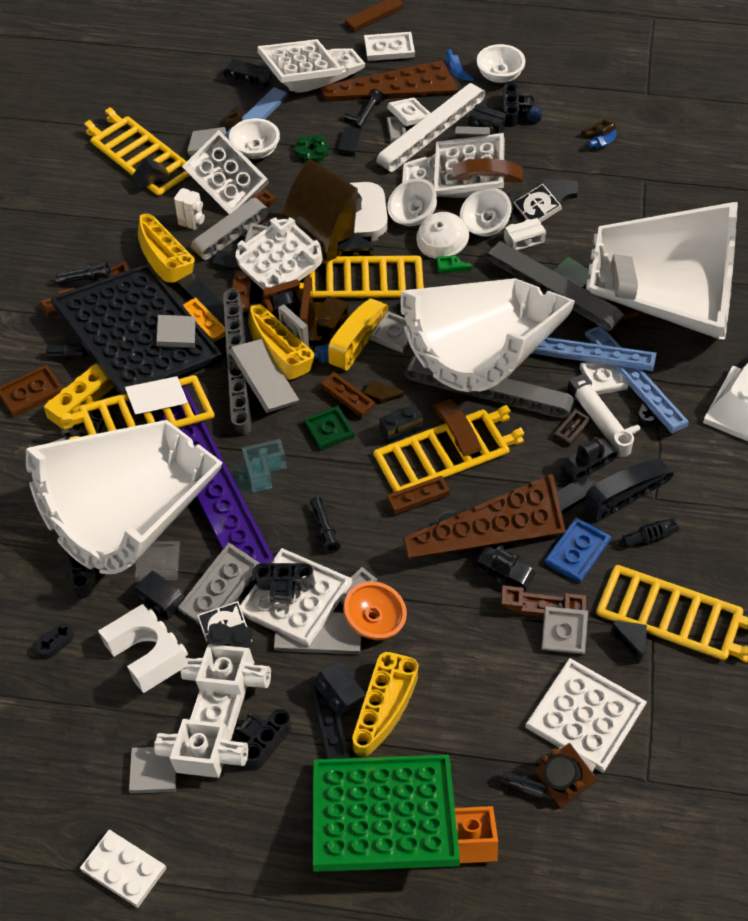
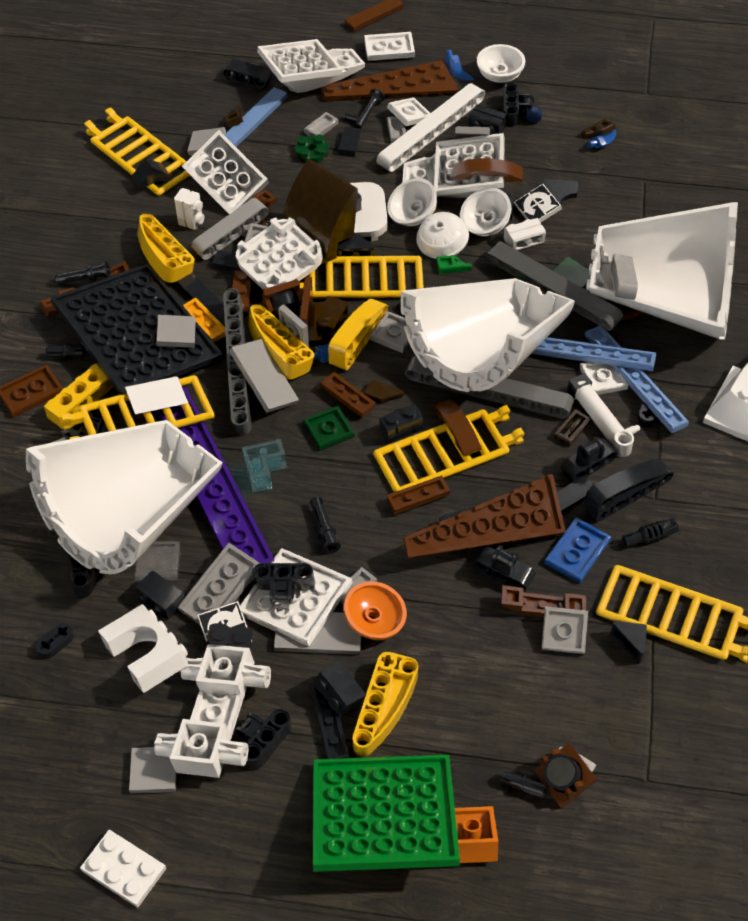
(255, 137): white hat -> none
(321, 125): none -> light grey tile
(587, 713): white tile -> none

